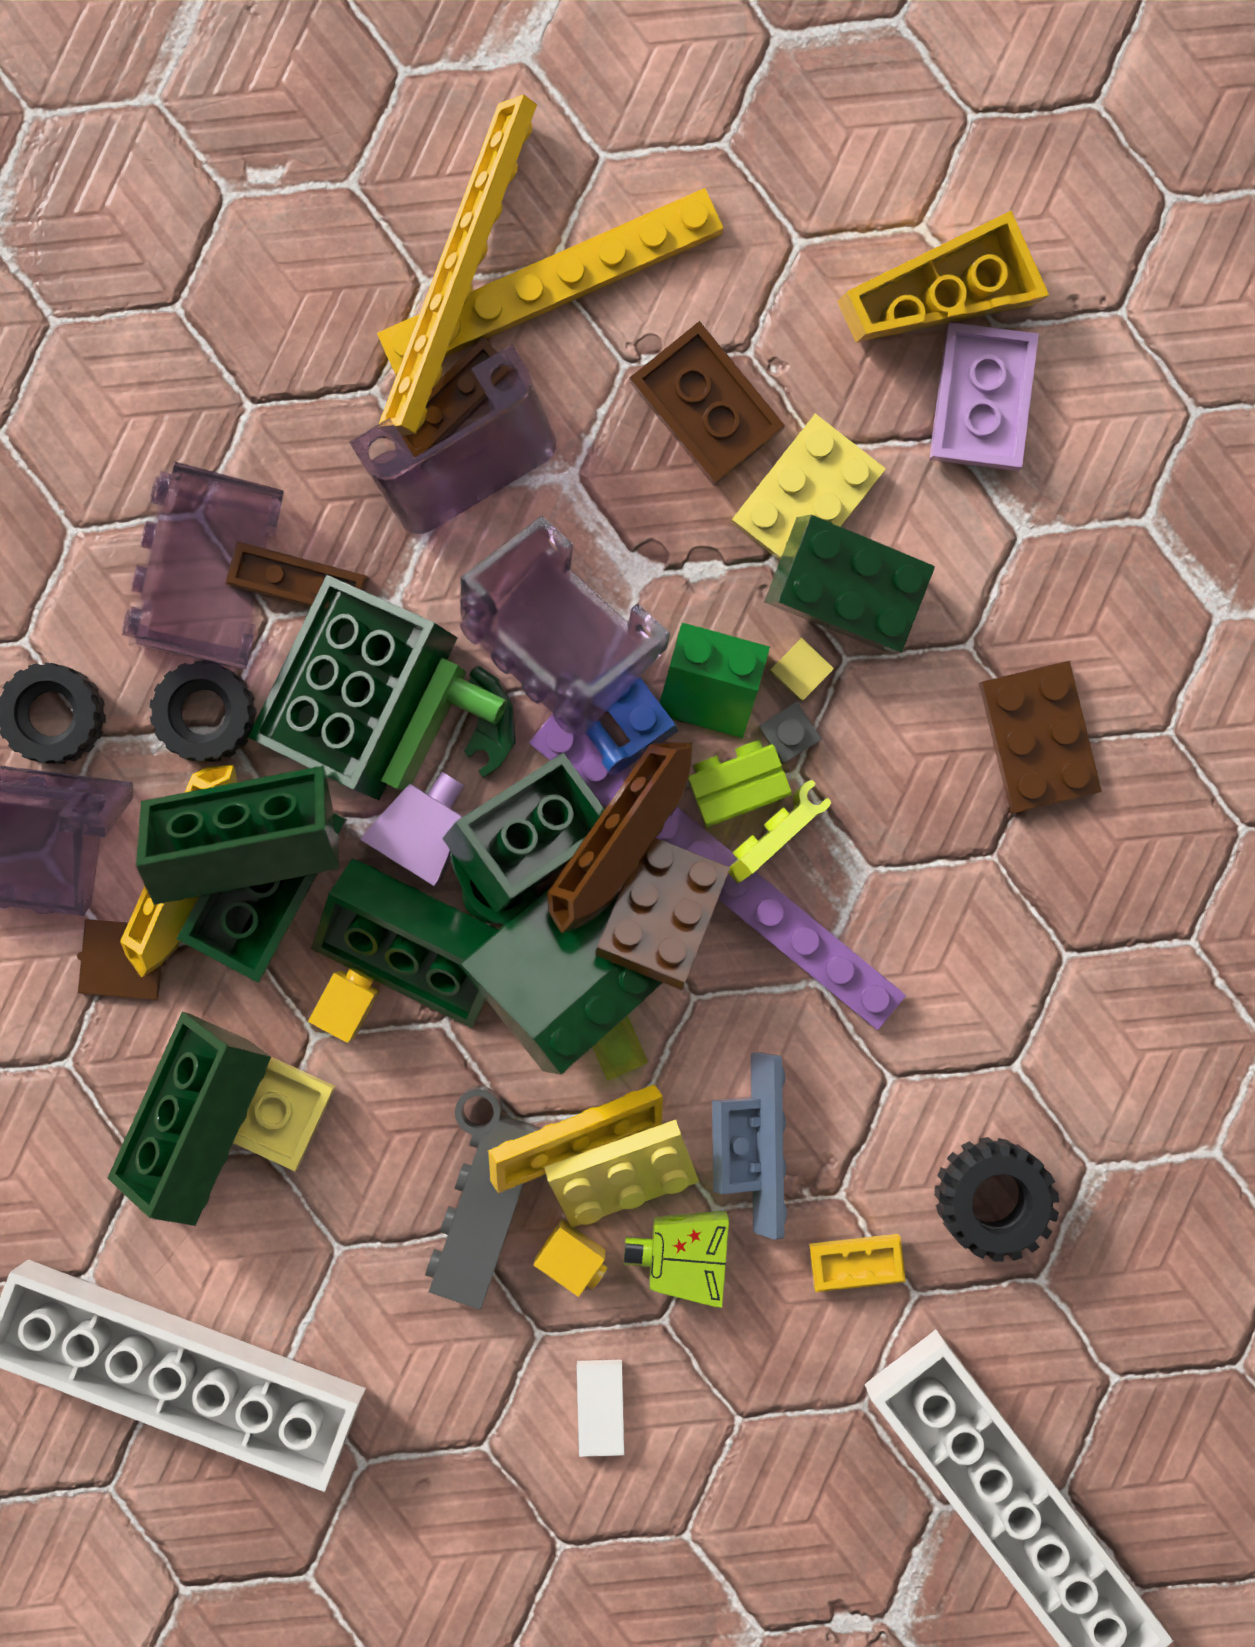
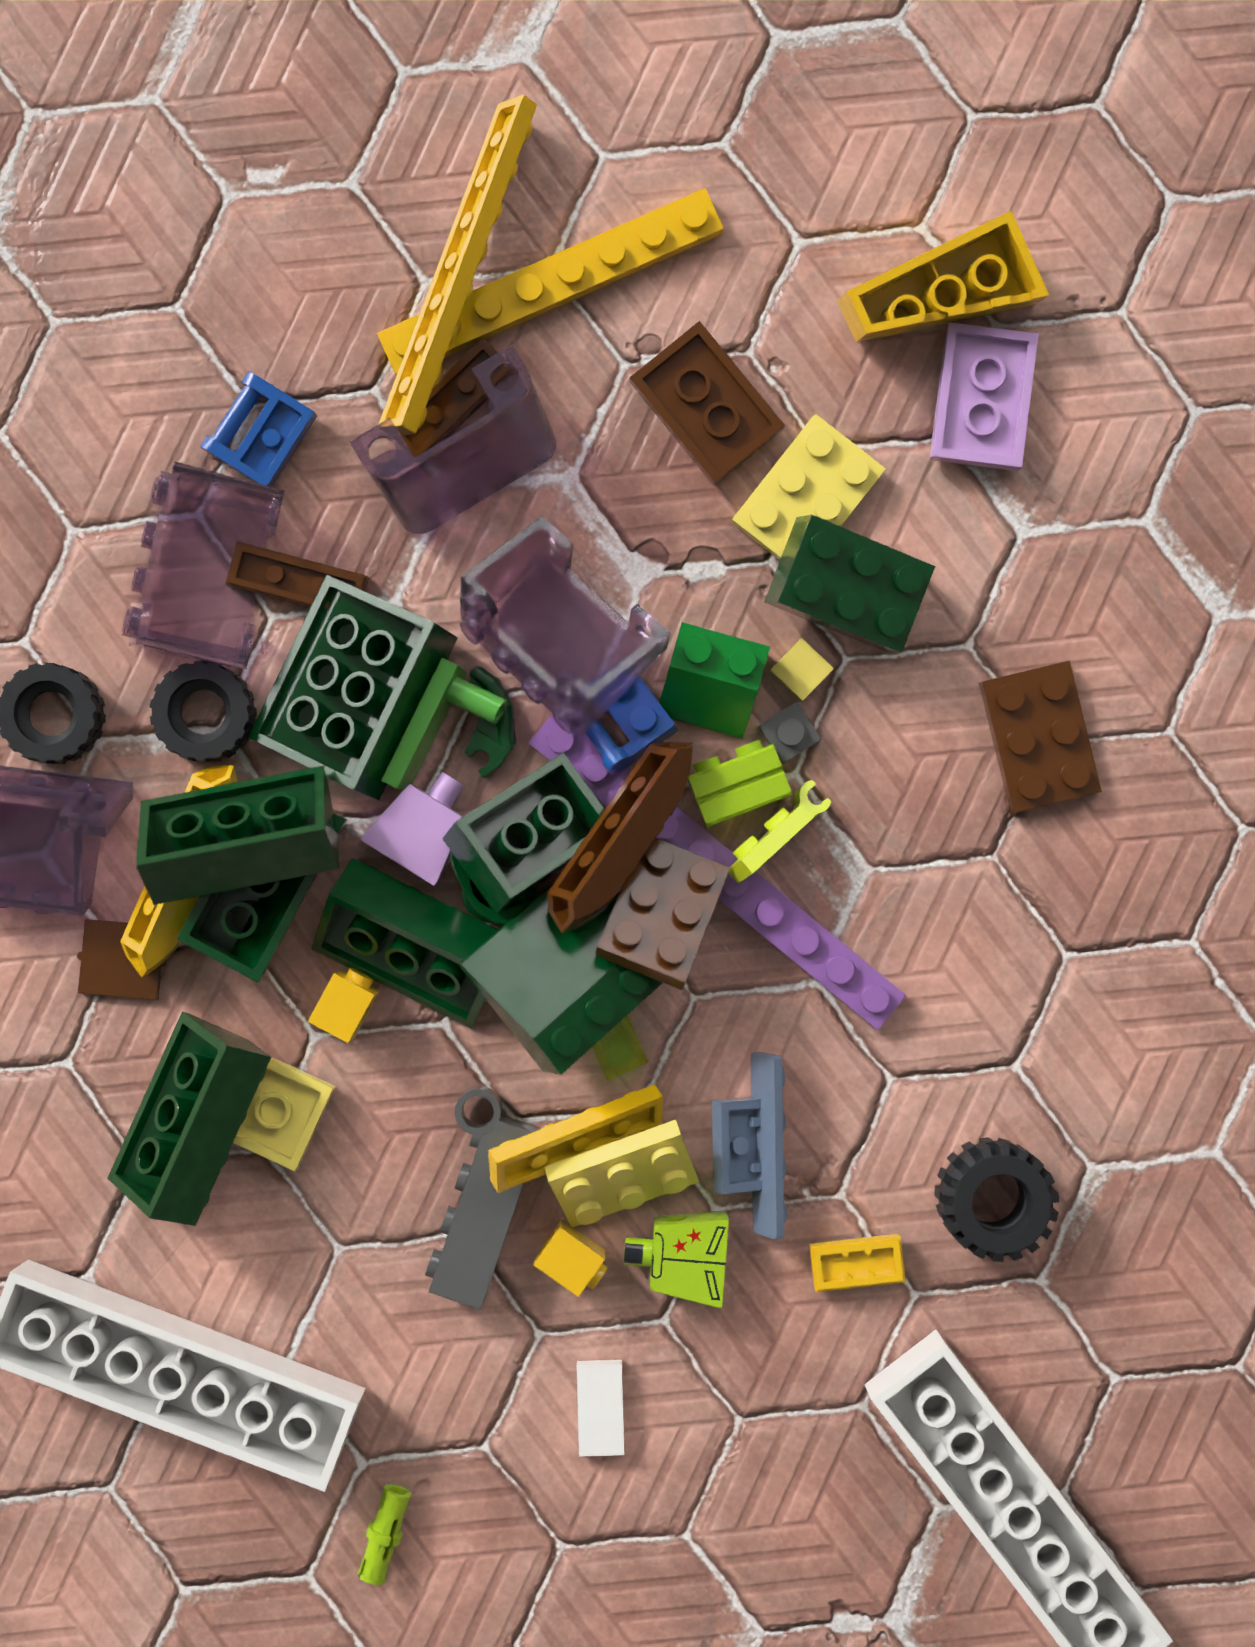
(271, 436): none -> blue plate
(384, 1534): none -> lime pin

